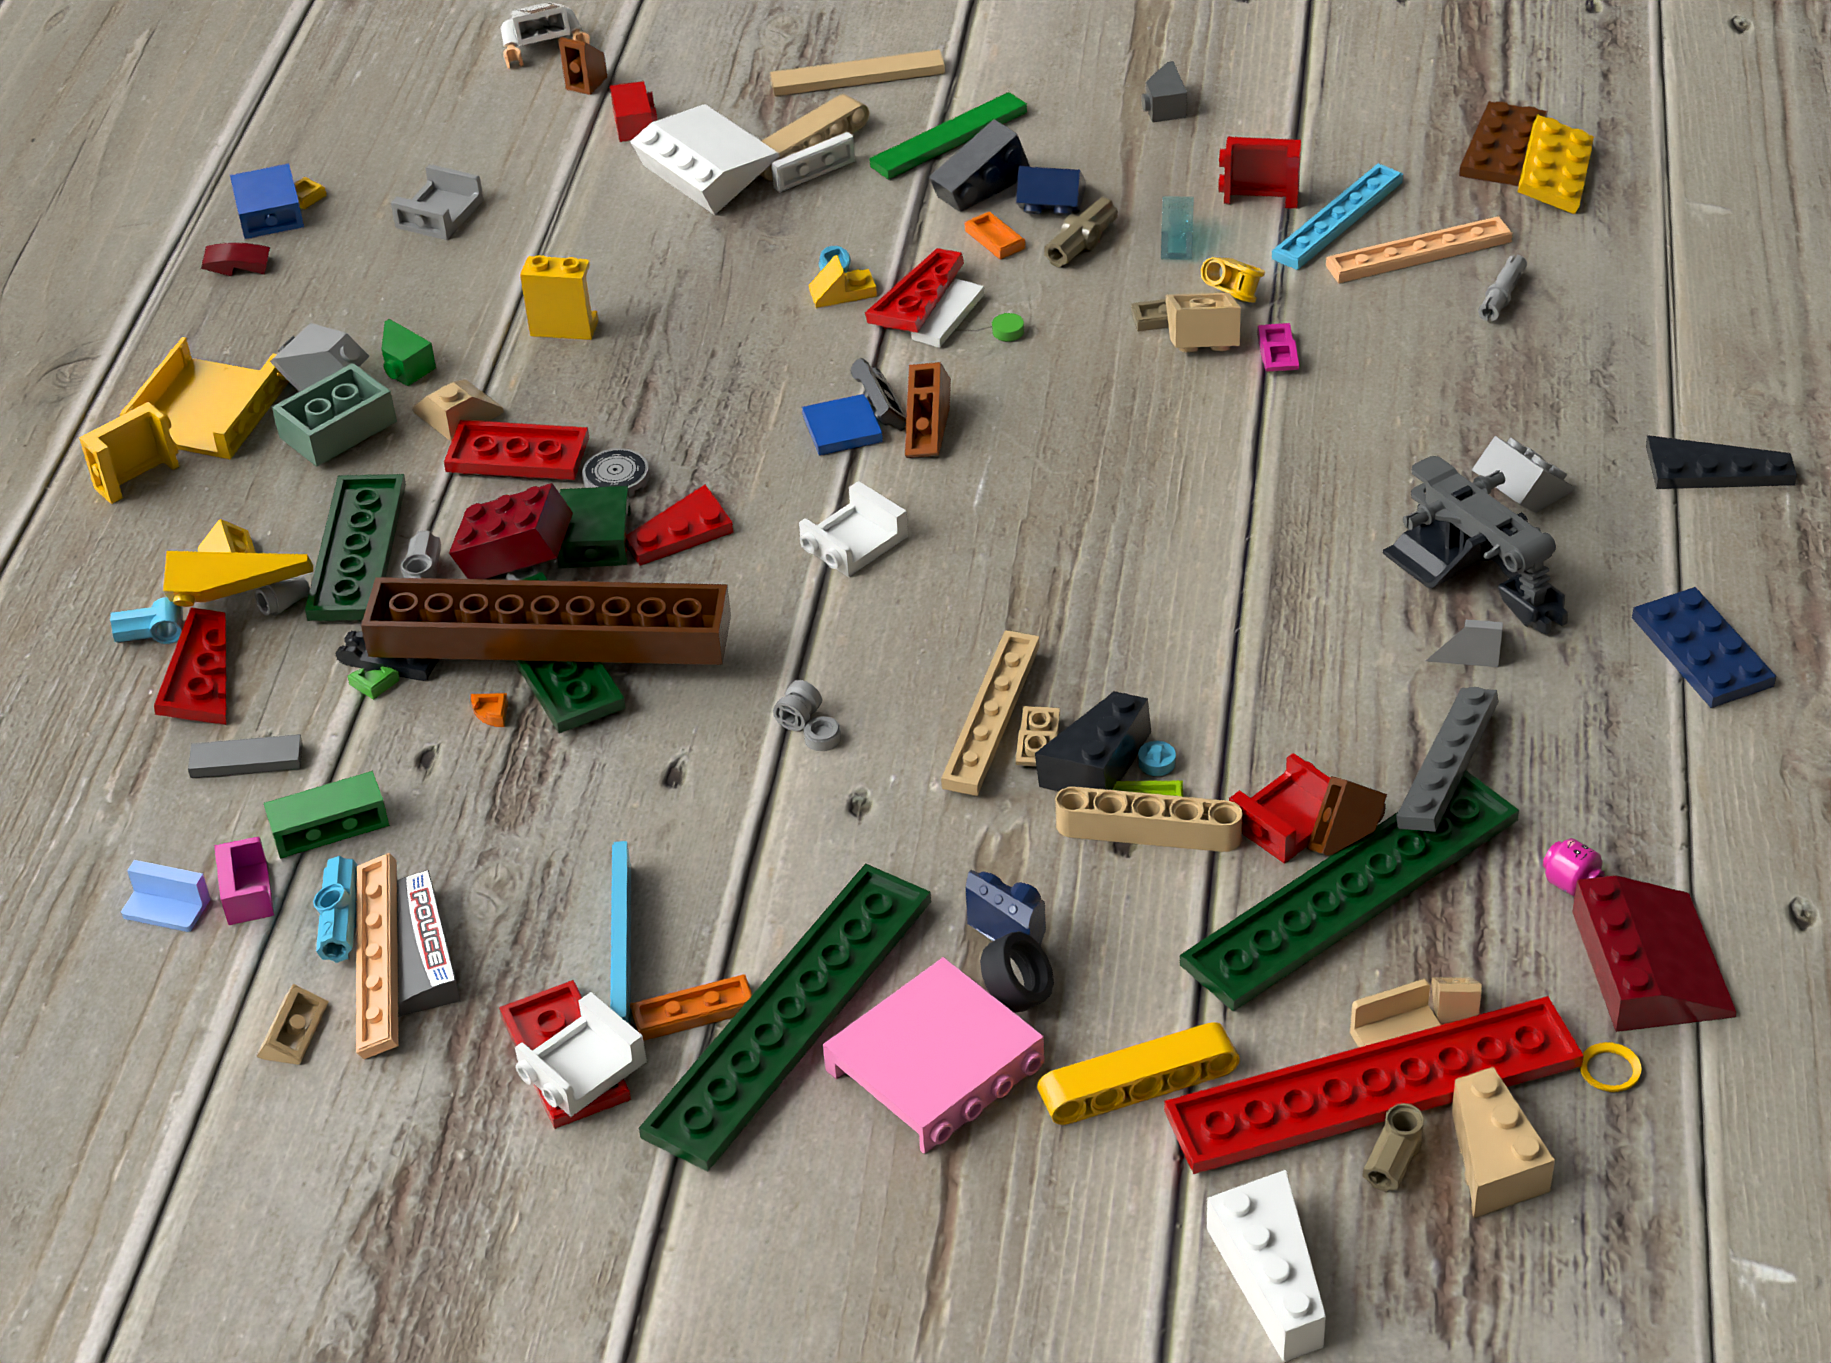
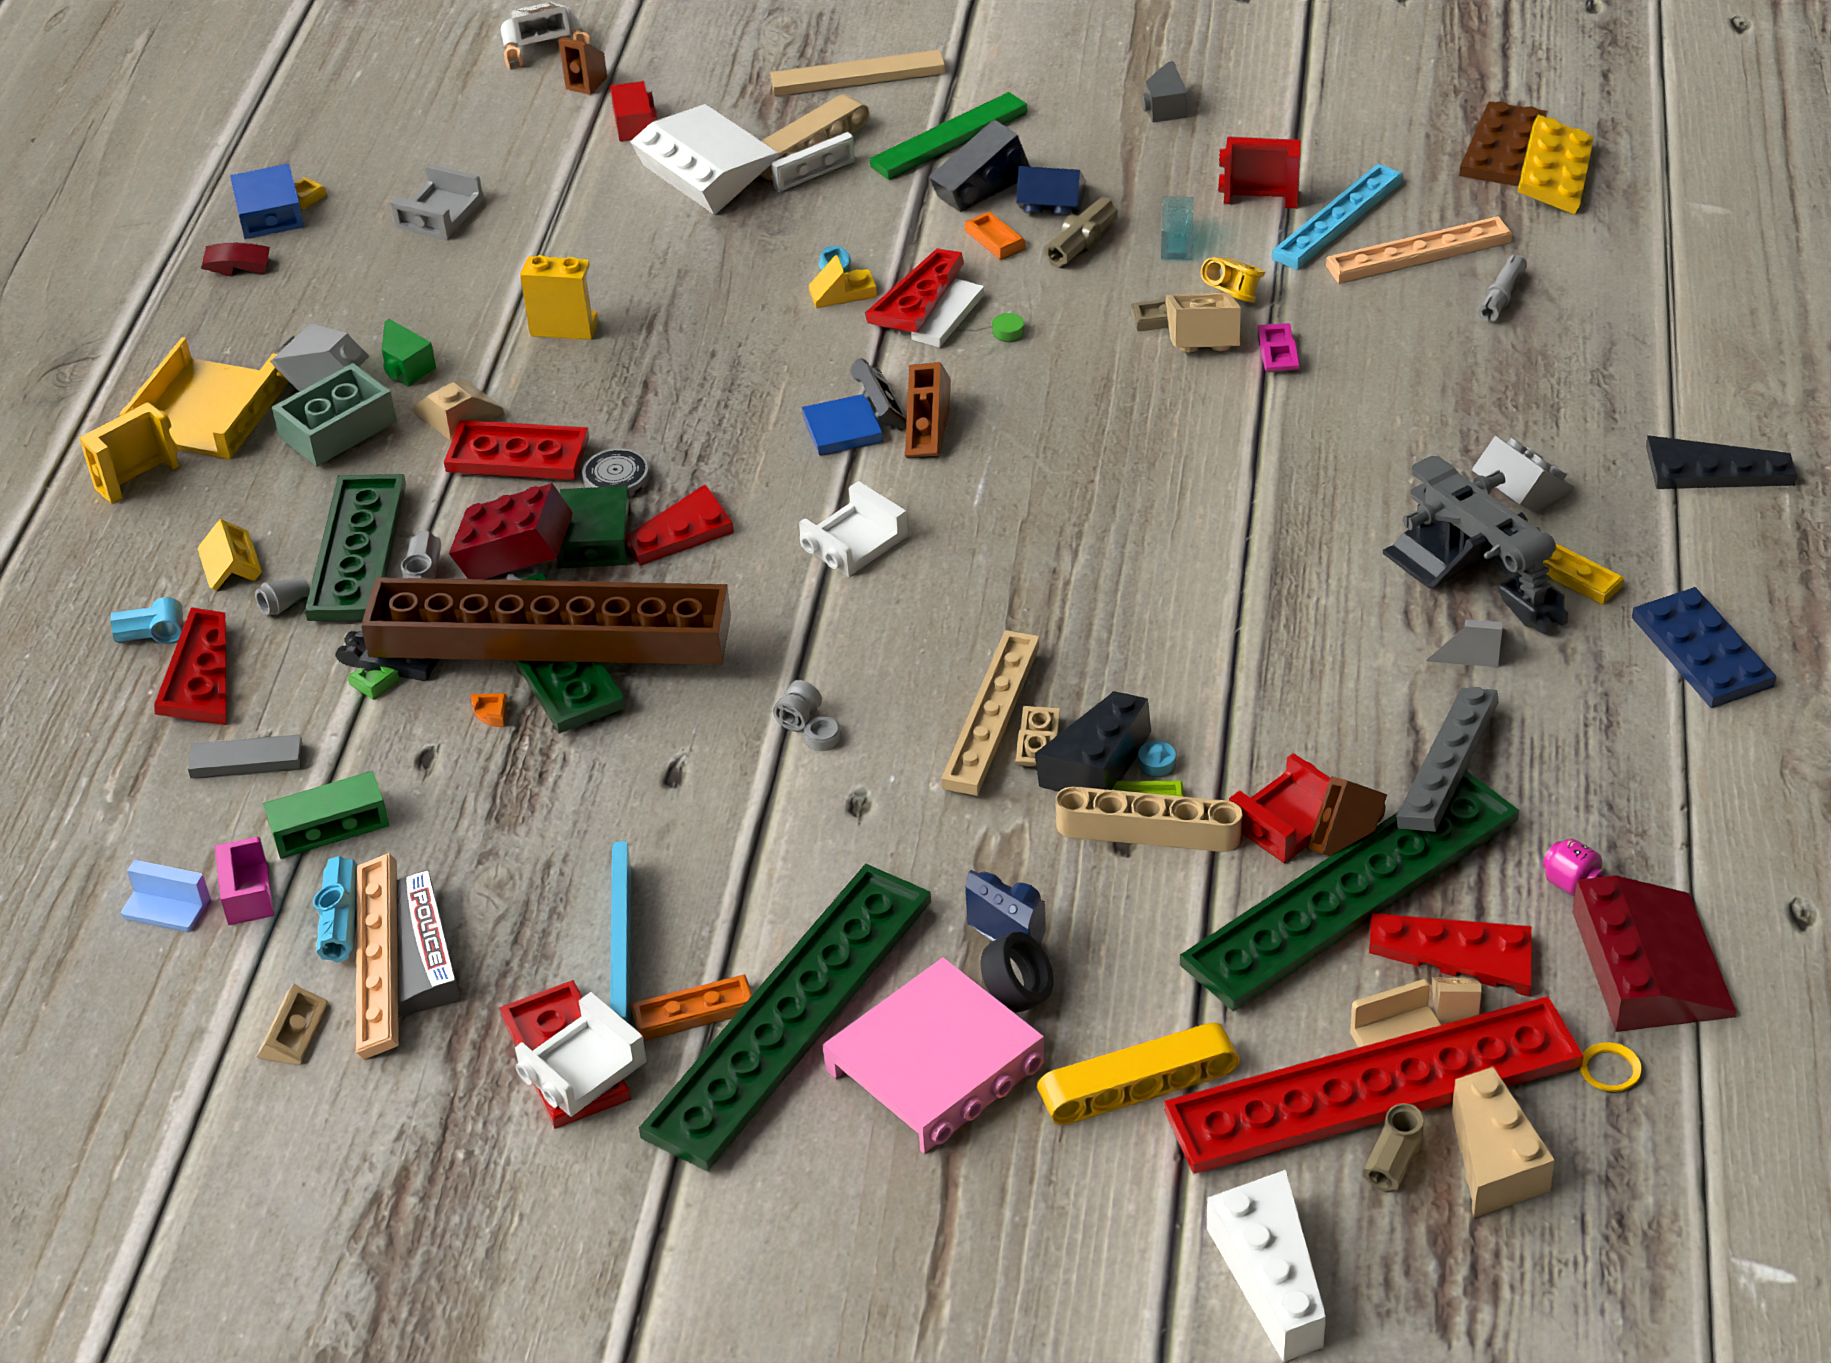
(215, 575): yellow wedge -> none
(1473, 948): none -> red wing
(1583, 575): none -> yellow tile

